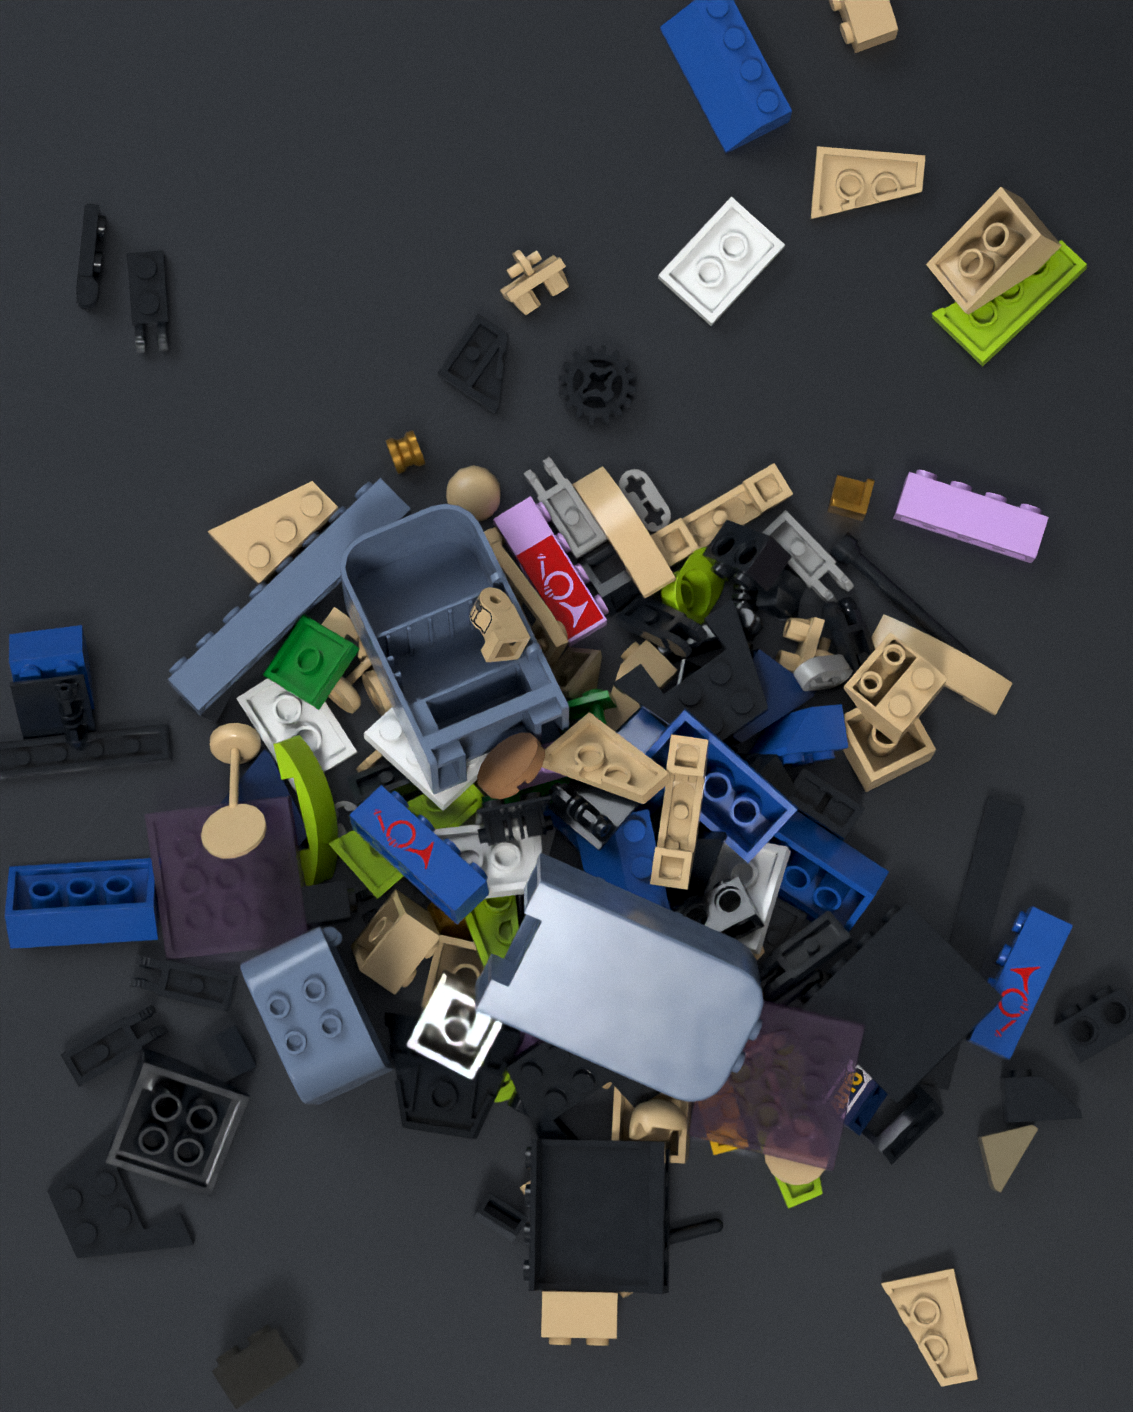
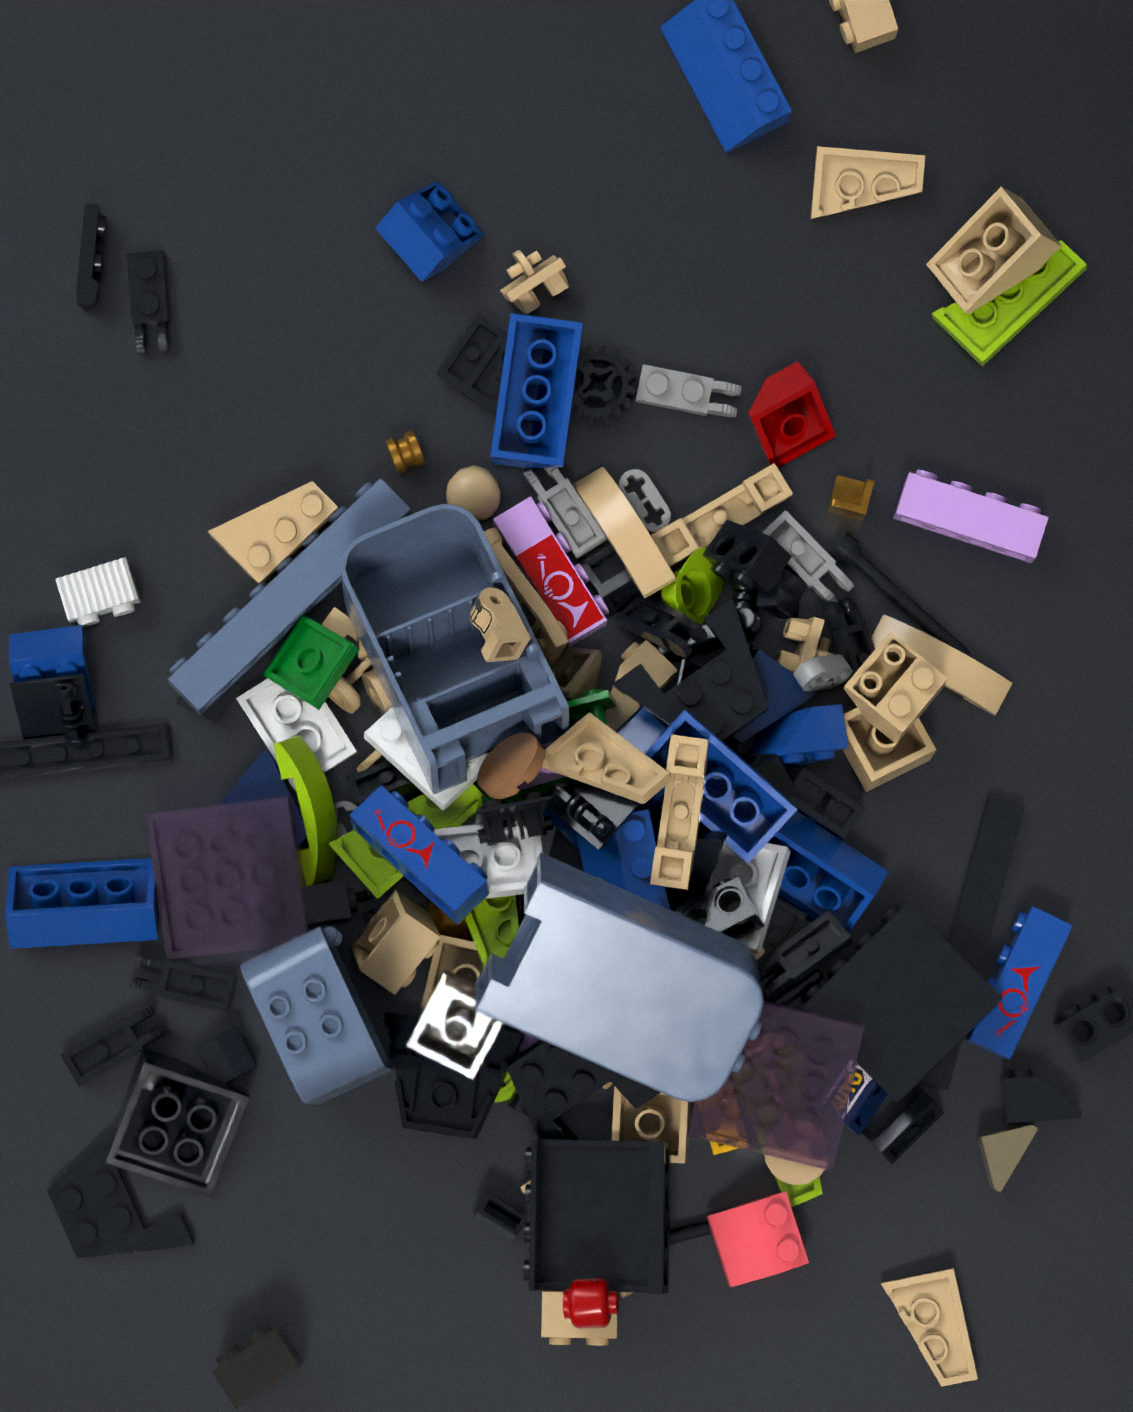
(98, 592): none -> white brick
(237, 827): tan piece -> none
(429, 230): none -> blue slope
(536, 392): none -> blue slope
(590, 1303): none -> red head
(656, 1121): tan hair -> none
(684, 391): none -> light grey hinge
(721, 261): white plate -> none
(757, 1239): none -> coral slope
(790, 415): none -> red slope

